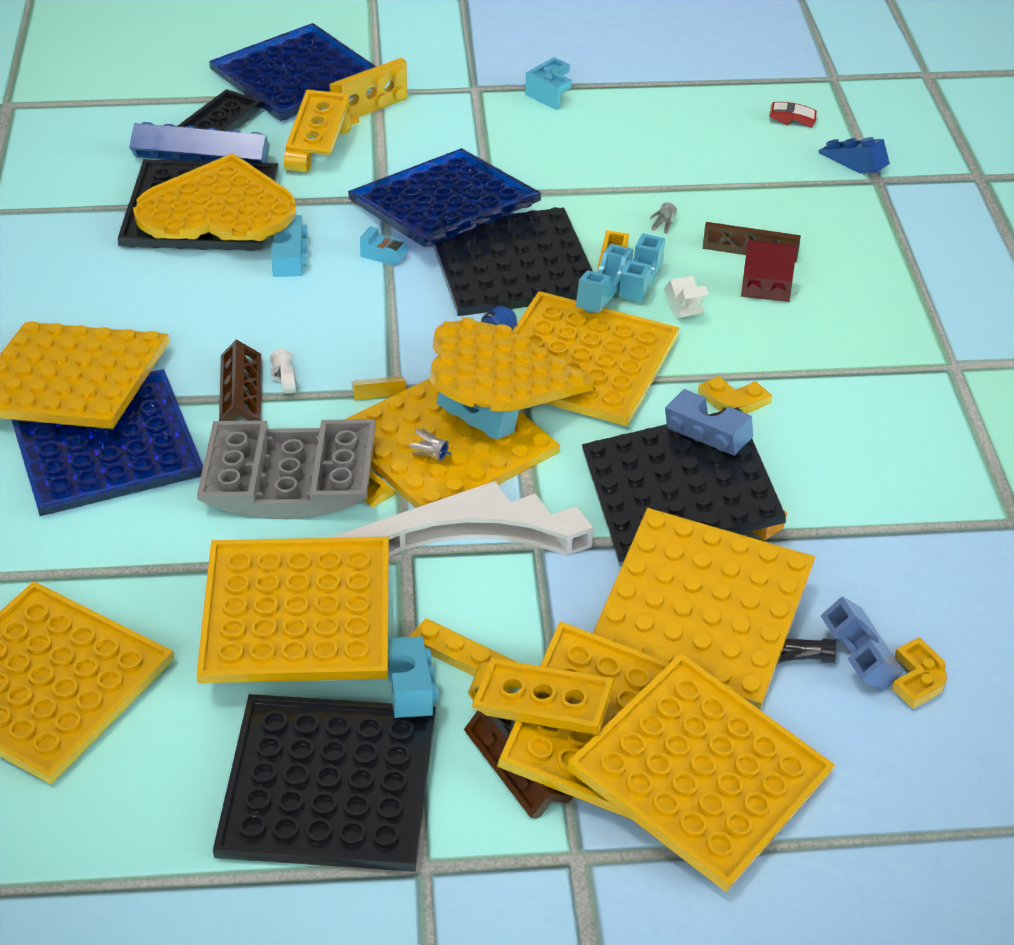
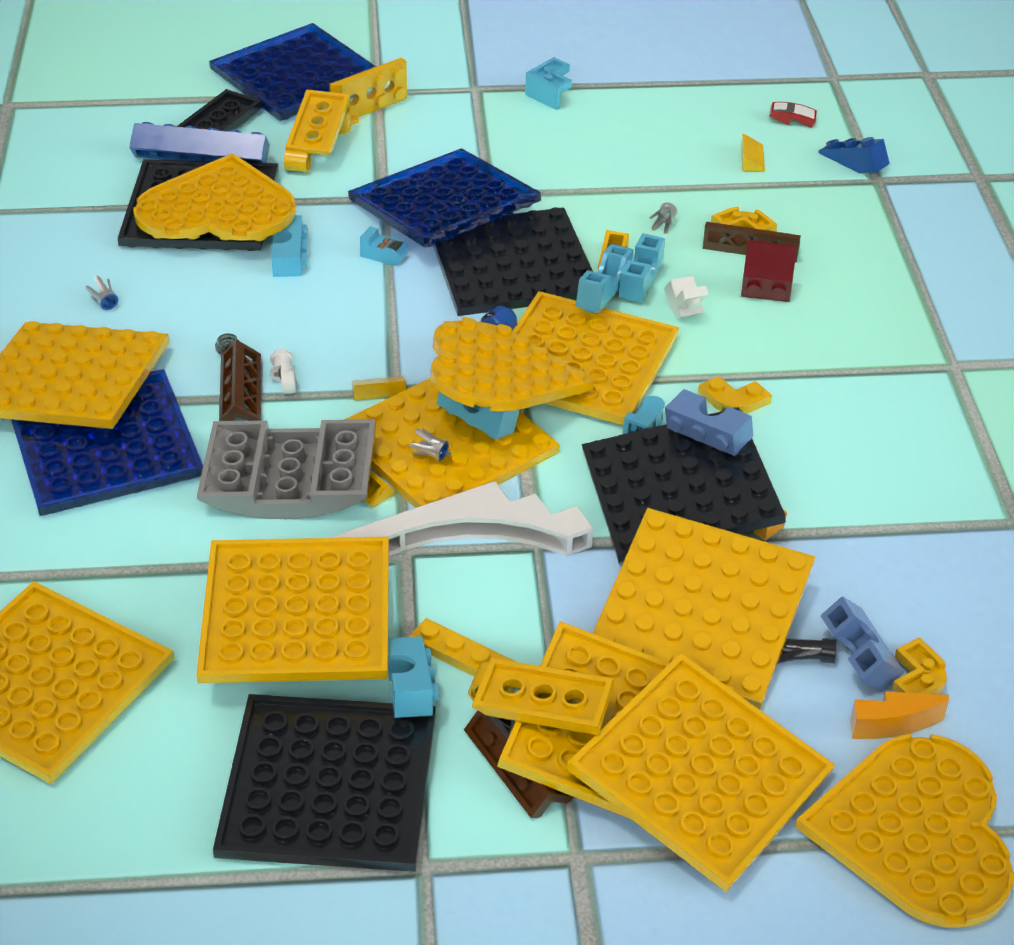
(106, 297): none -> flat silver piece
(224, 342): none -> clear smoke plate
(648, 415): none -> medium azure leg
(744, 219): none -> yellow plate
(752, 154): none -> yellow slope
(897, 714): none -> light orange slope
(919, 830): none -> yellow plate

